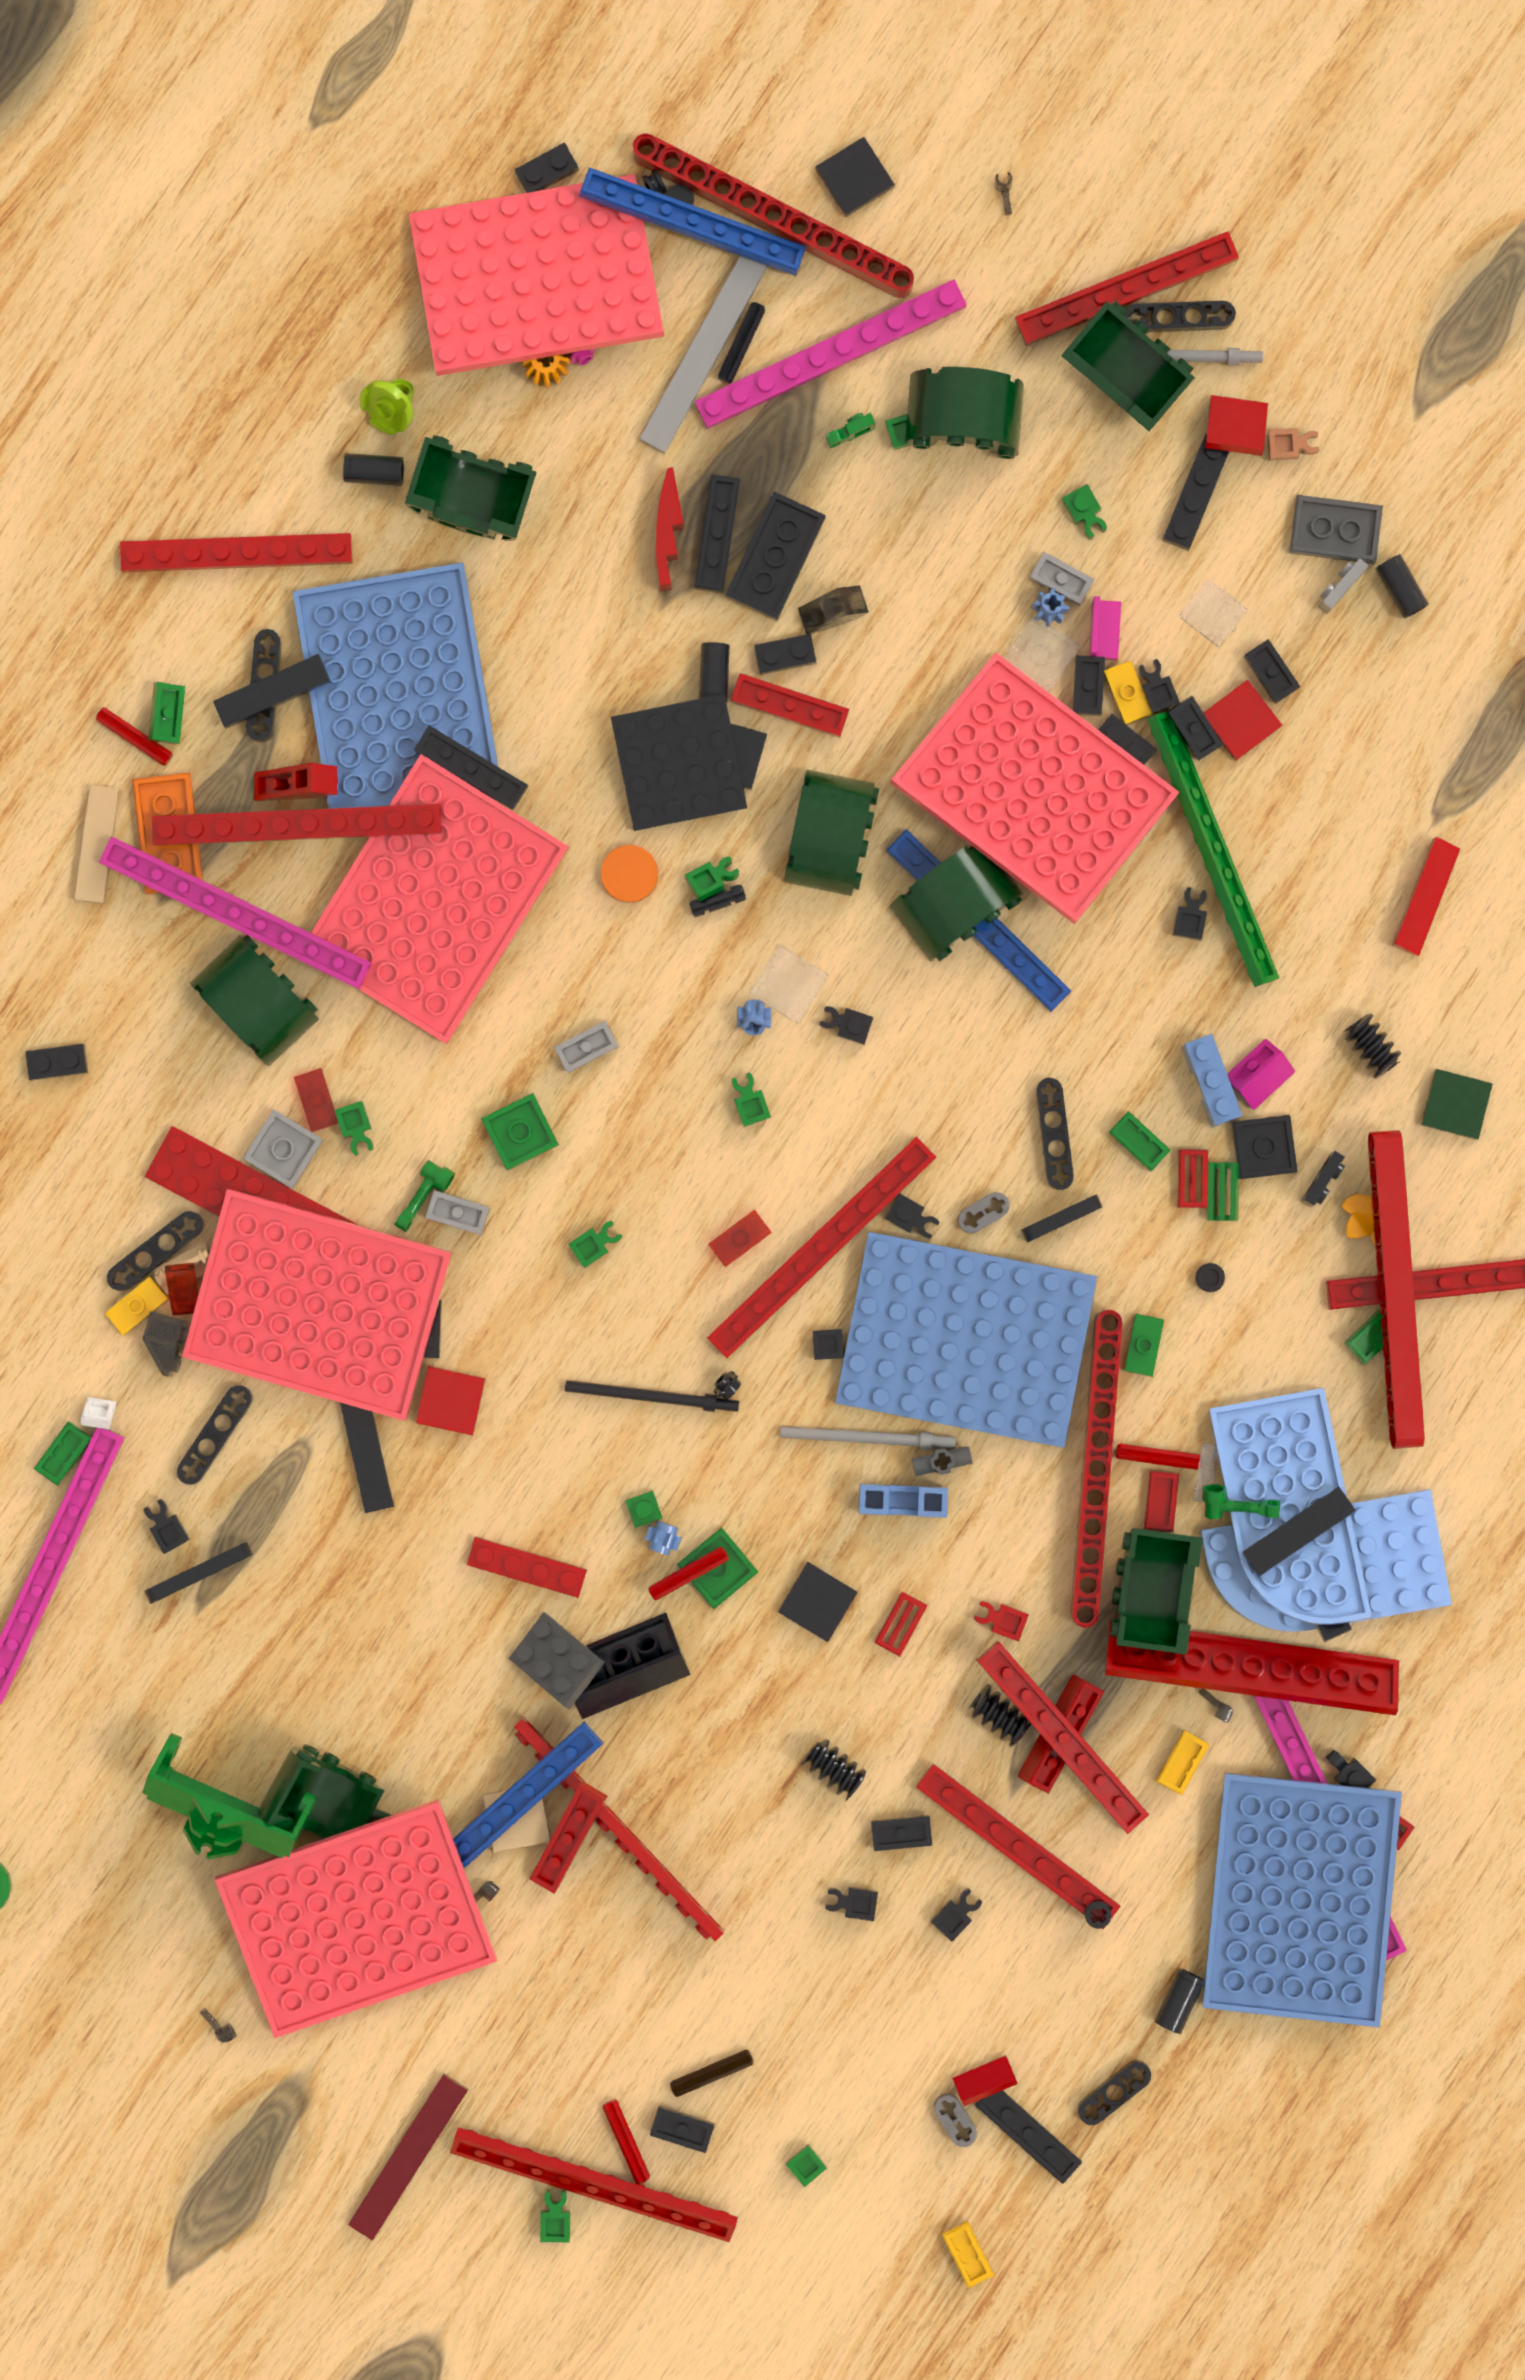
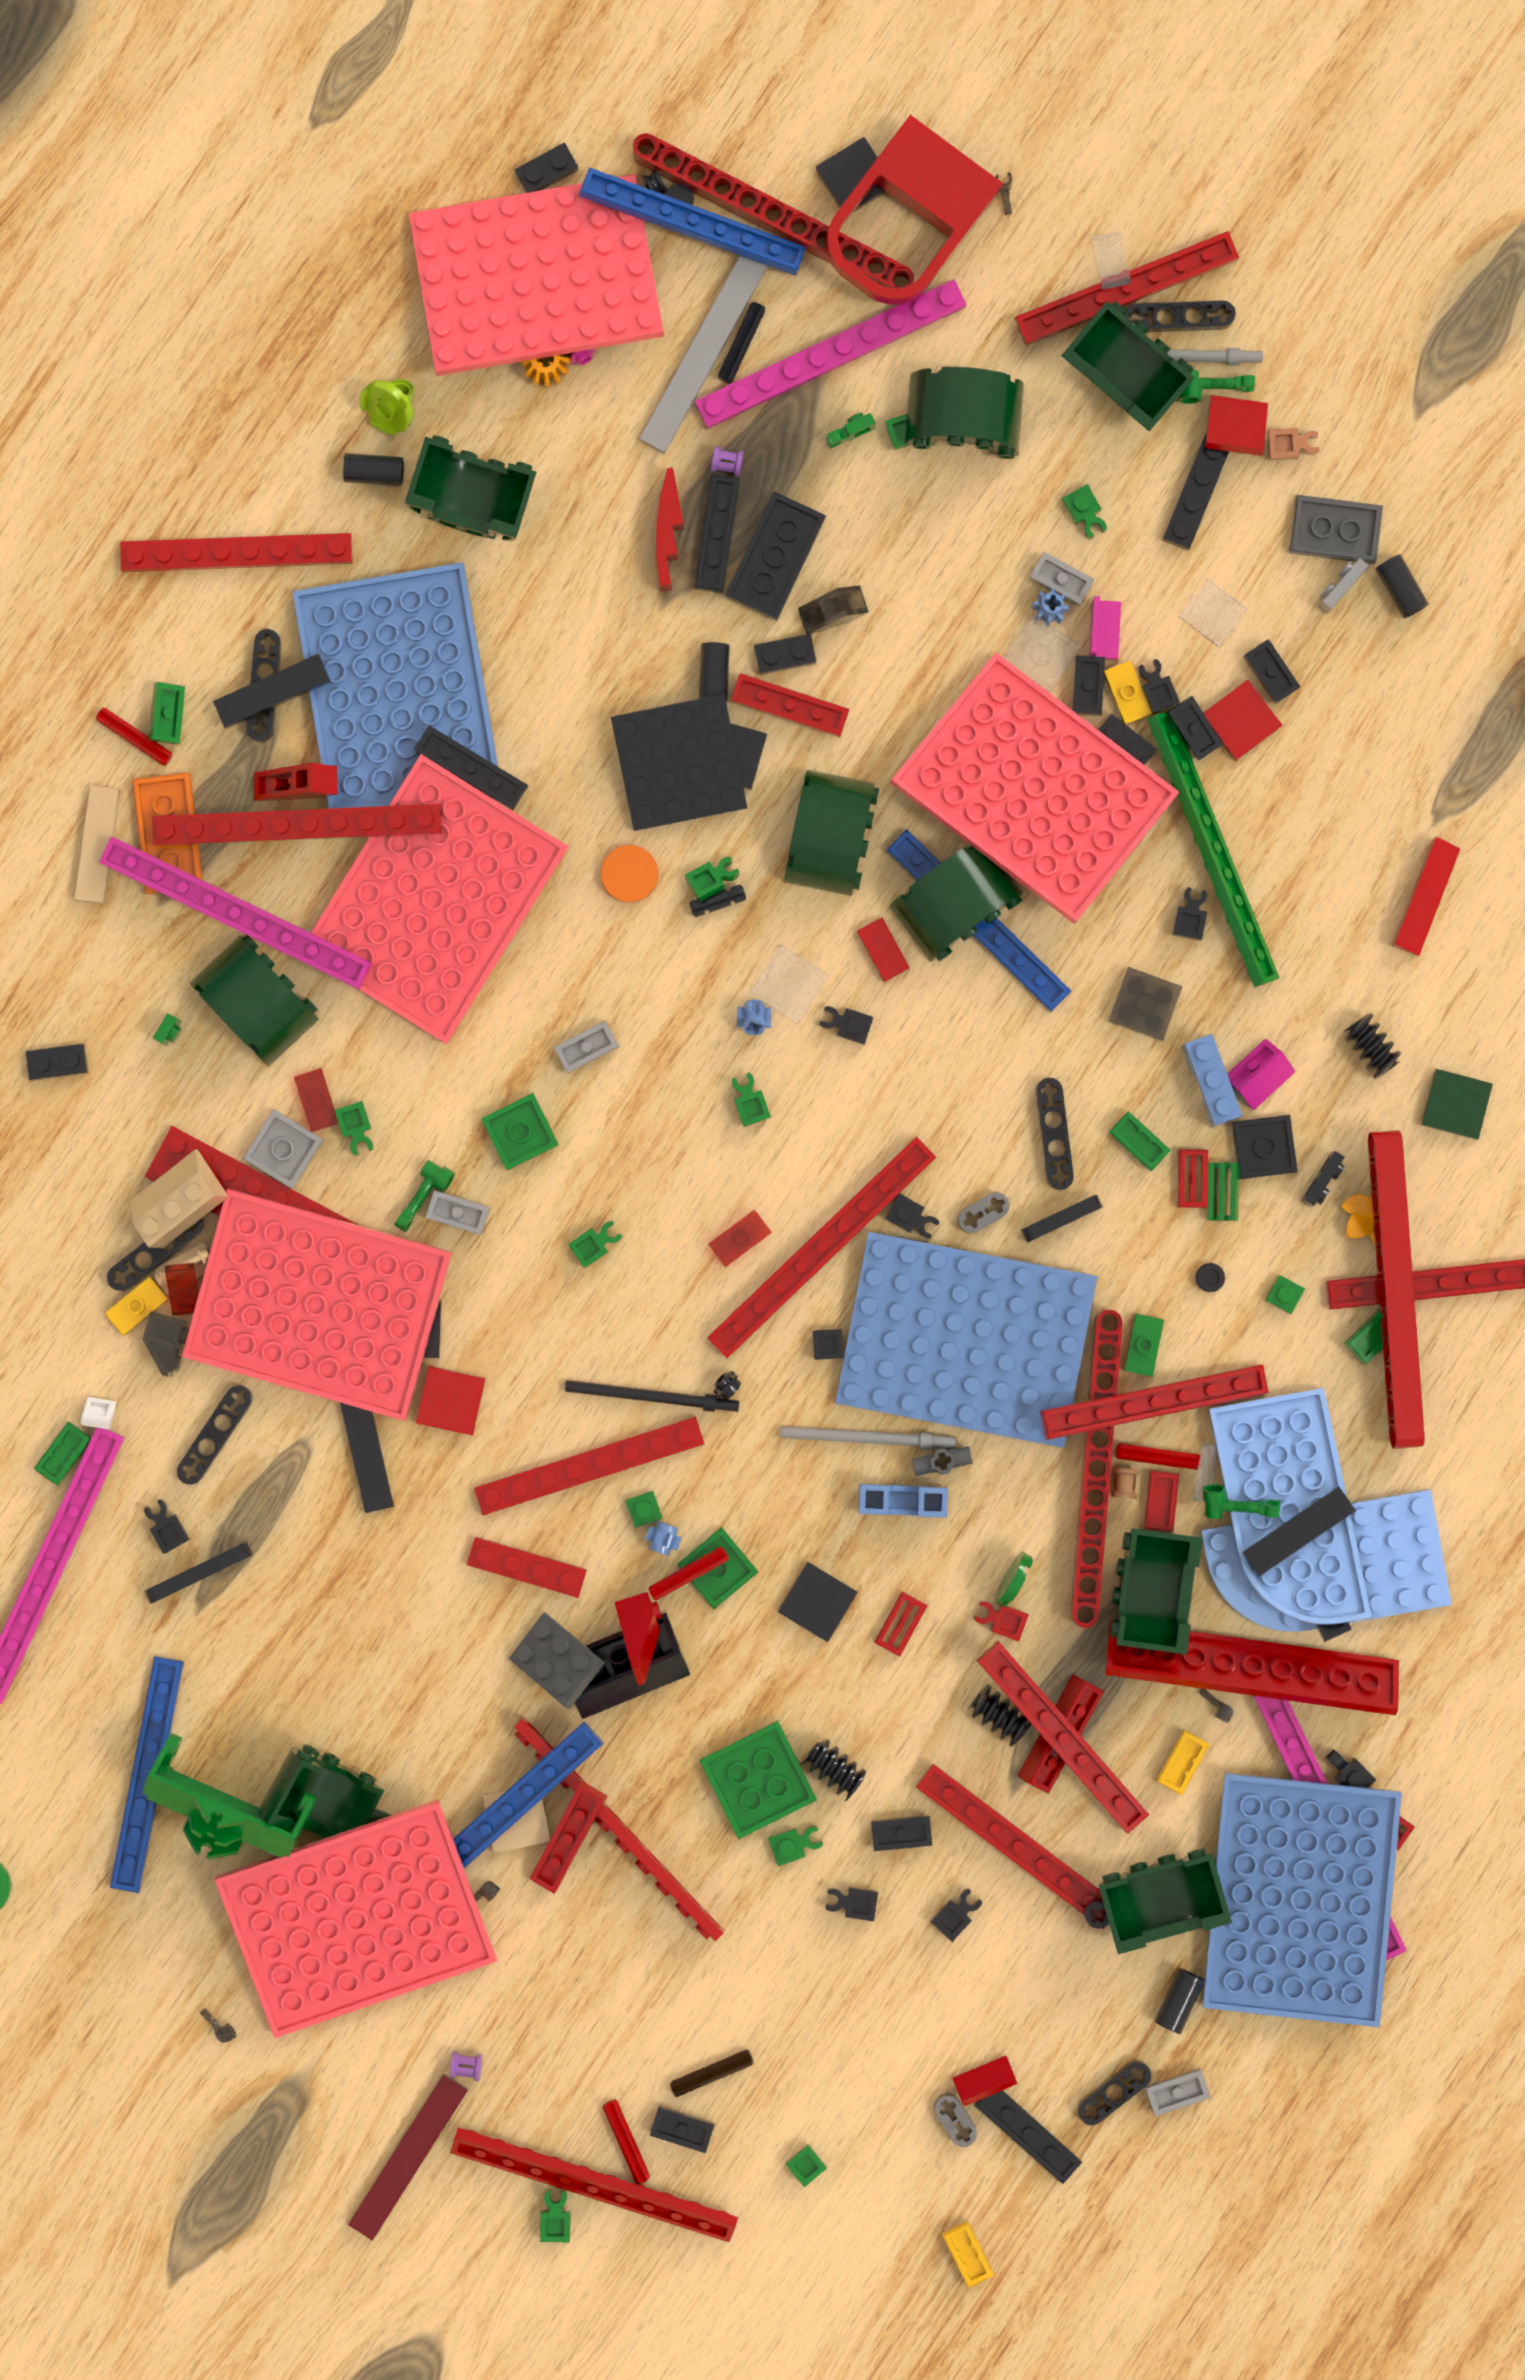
(139, 1810): none -> blue tile
(168, 1030): none -> green plate
(176, 1201): none -> tan slope
(458, 2060): none -> medium lavender bush
(589, 1466): none -> red plate
(640, 1631): none -> red slope
(727, 467): none -> medium lavender bush
(758, 1779): none -> green plate
(789, 1845): none -> green plate
(883, 949): none -> red tile
(934, 184): none -> red window
(1013, 1580): none -> green tile
(1111, 260): none -> clear tile
(1125, 1483): none -> medium nougat bush
(1145, 1004): none -> clear smoke plate
(1153, 1401): none -> red tile
(1163, 1899): none -> dark green cylinder
(1177, 2092): none -> light grey plate
(1193, 392): none -> green brick
(1284, 1294): none -> green plate

